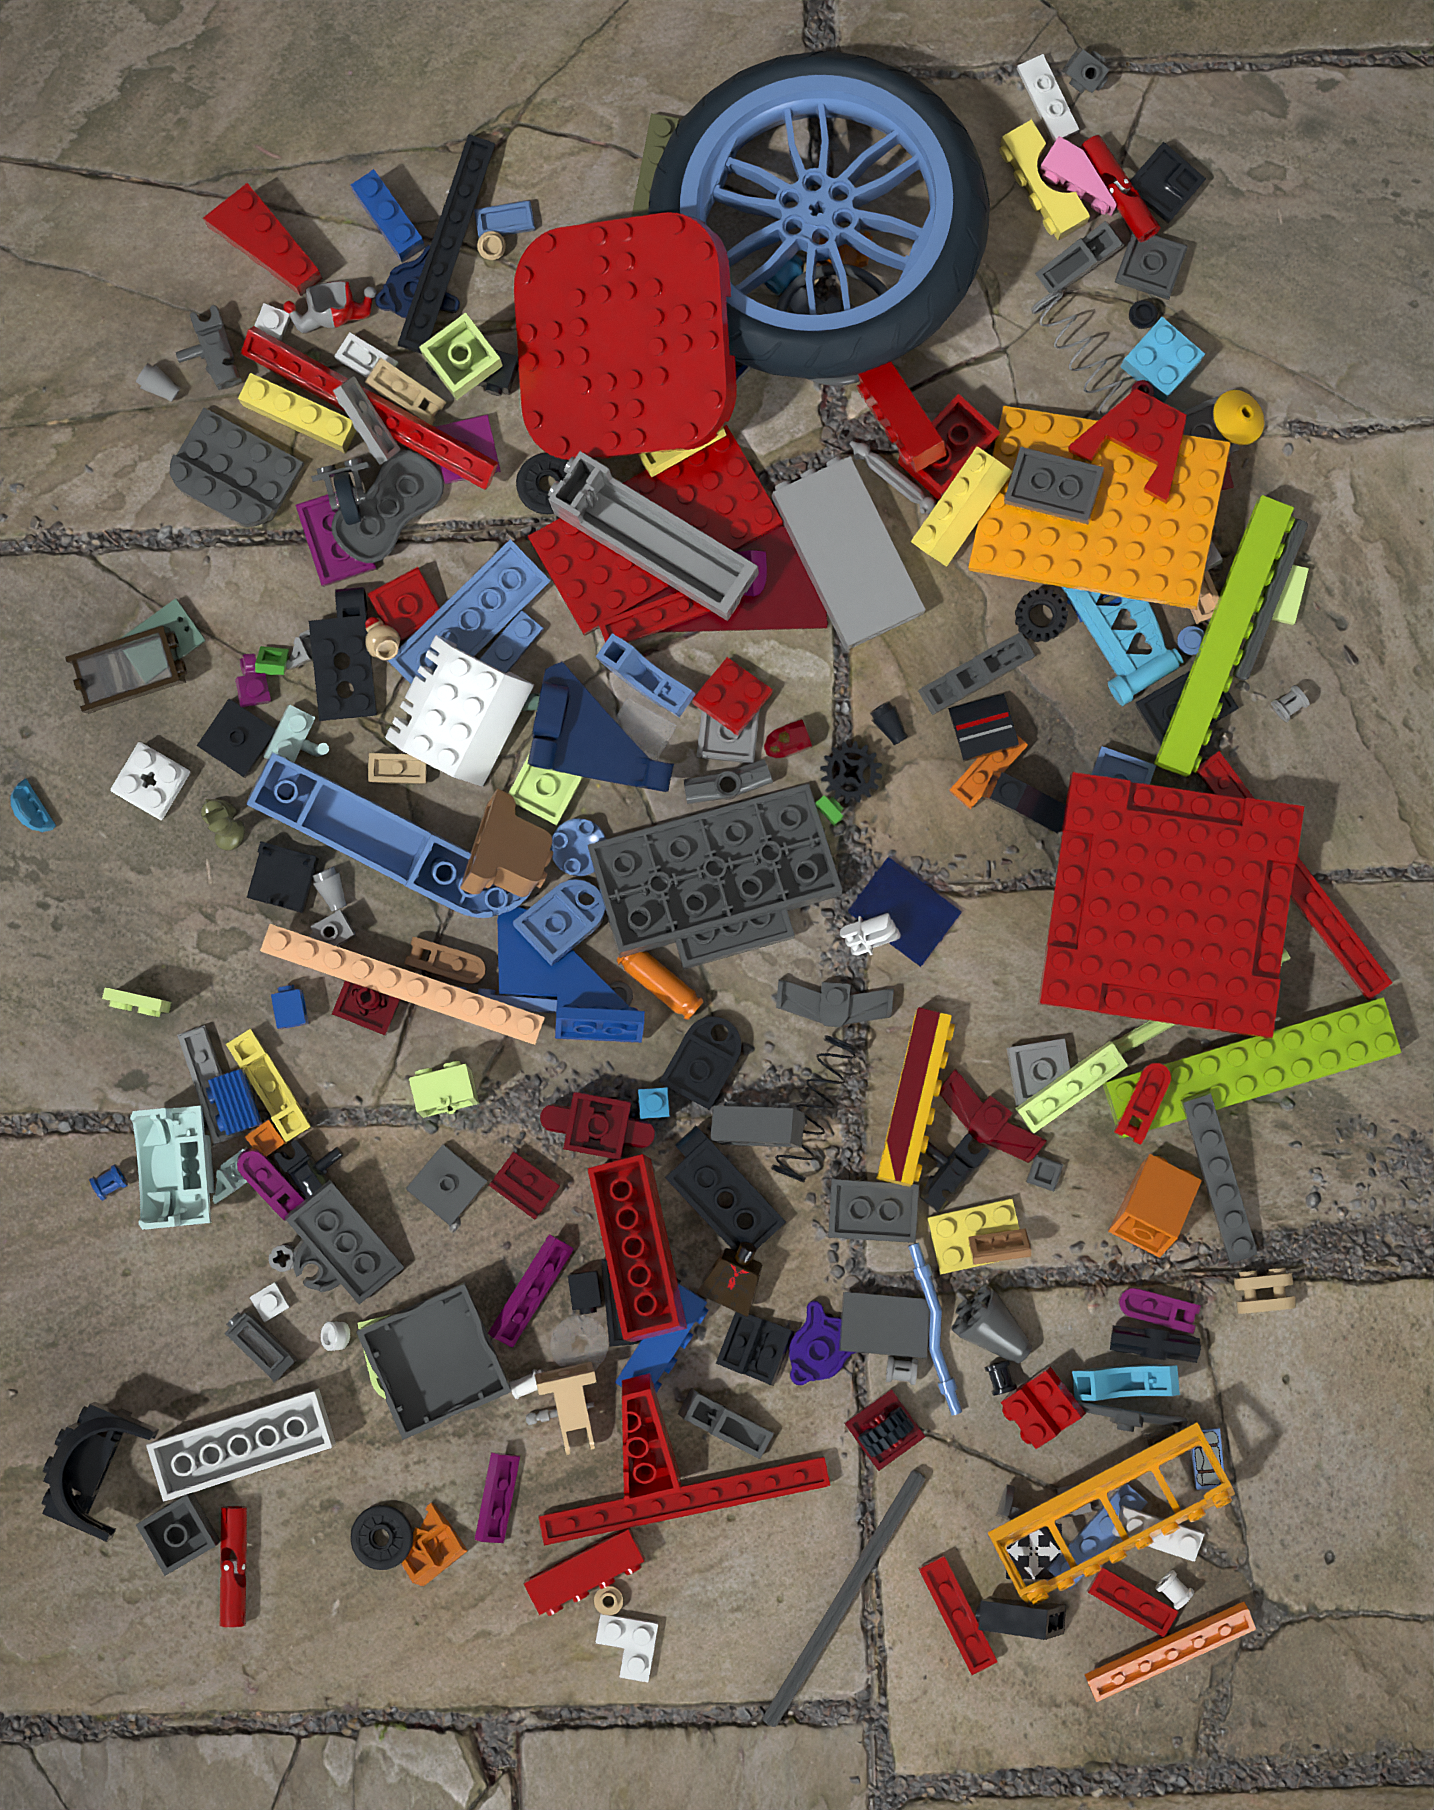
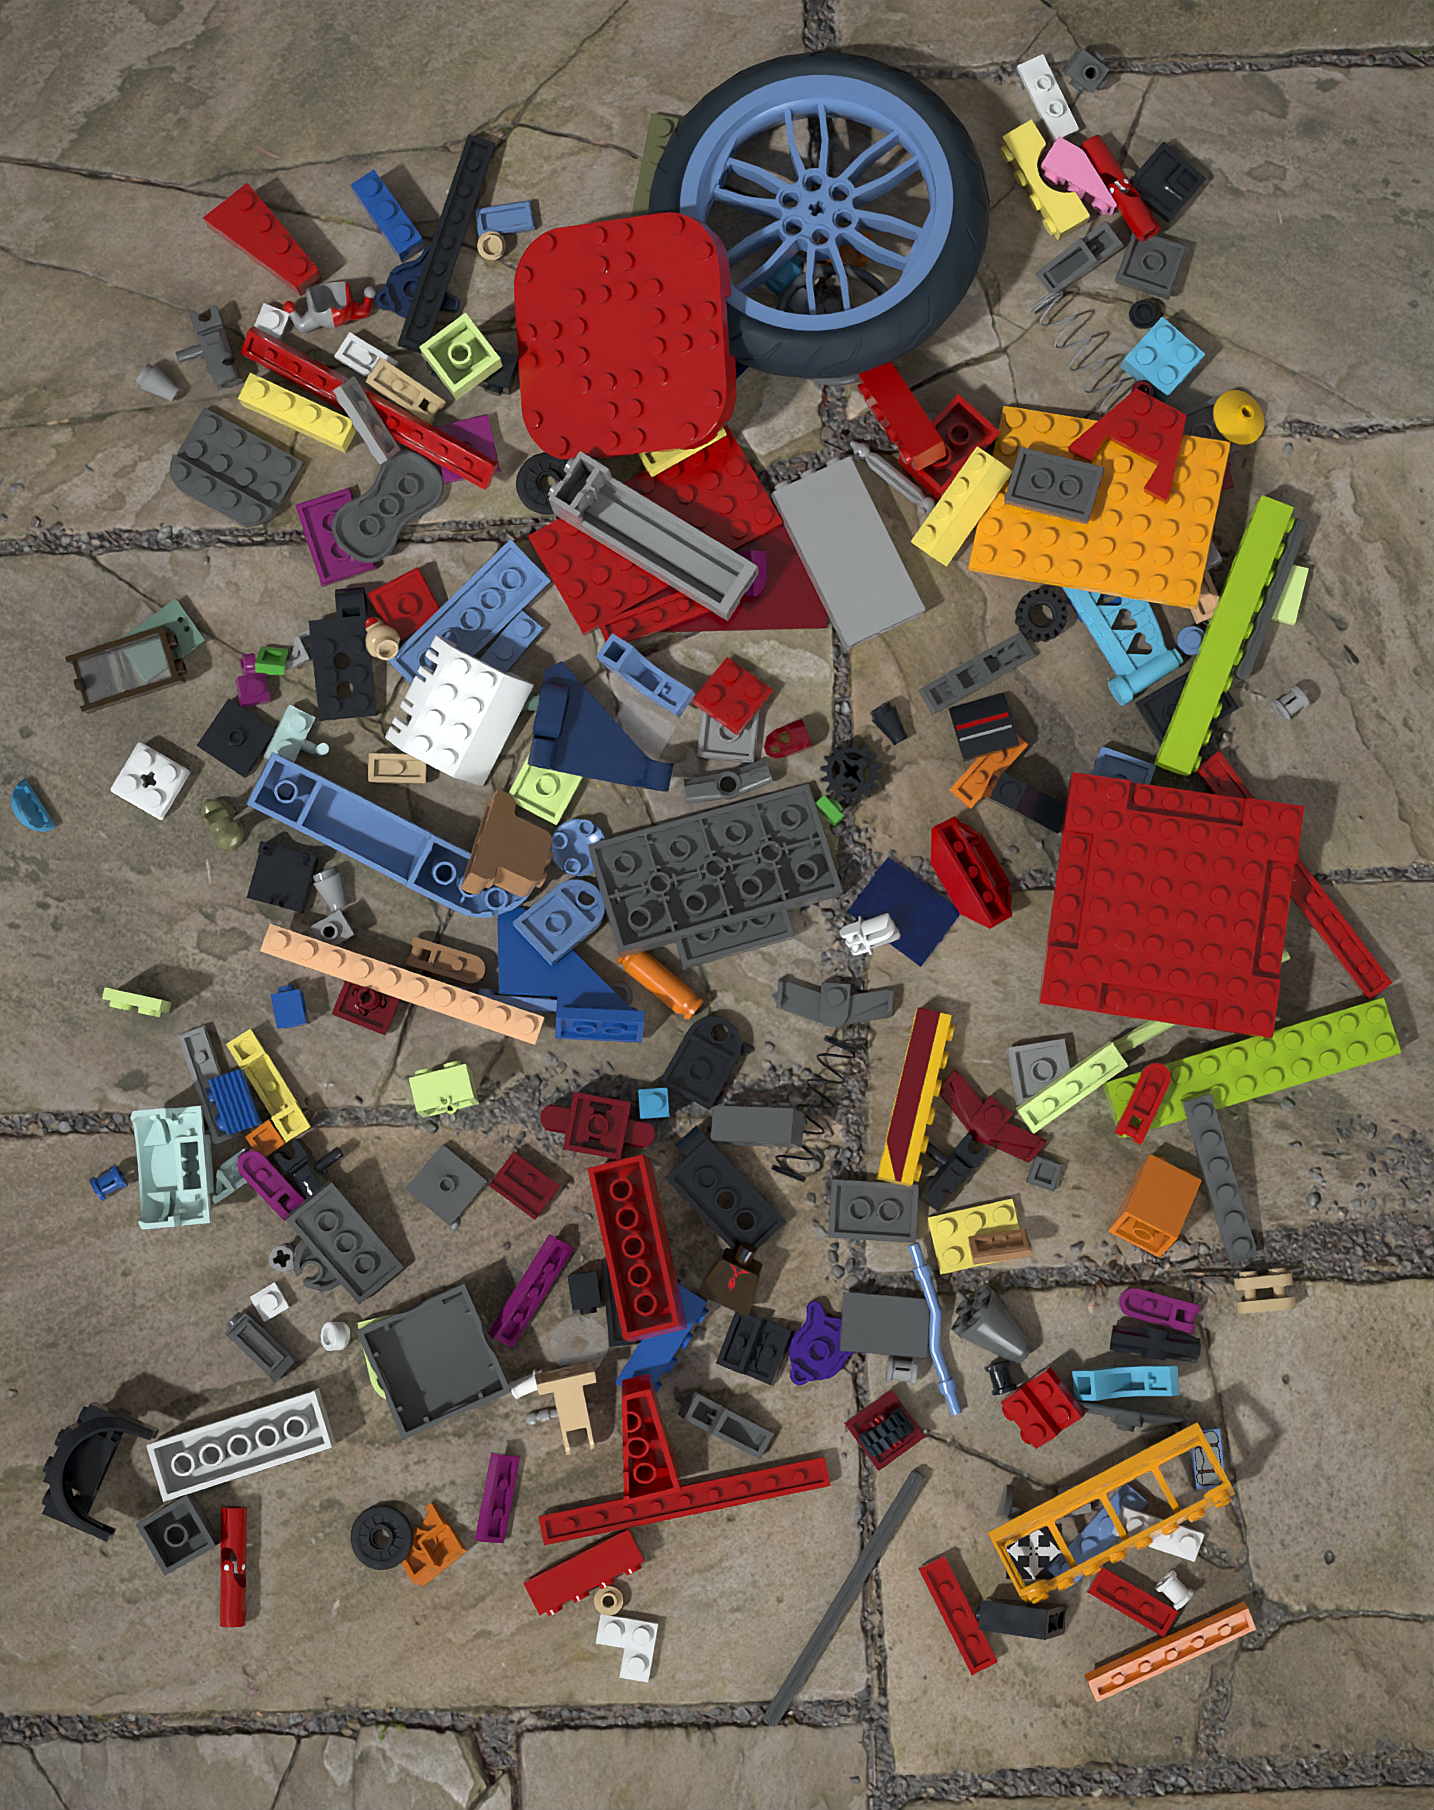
(346, 496): plate -> none
(970, 873): none -> red wedge

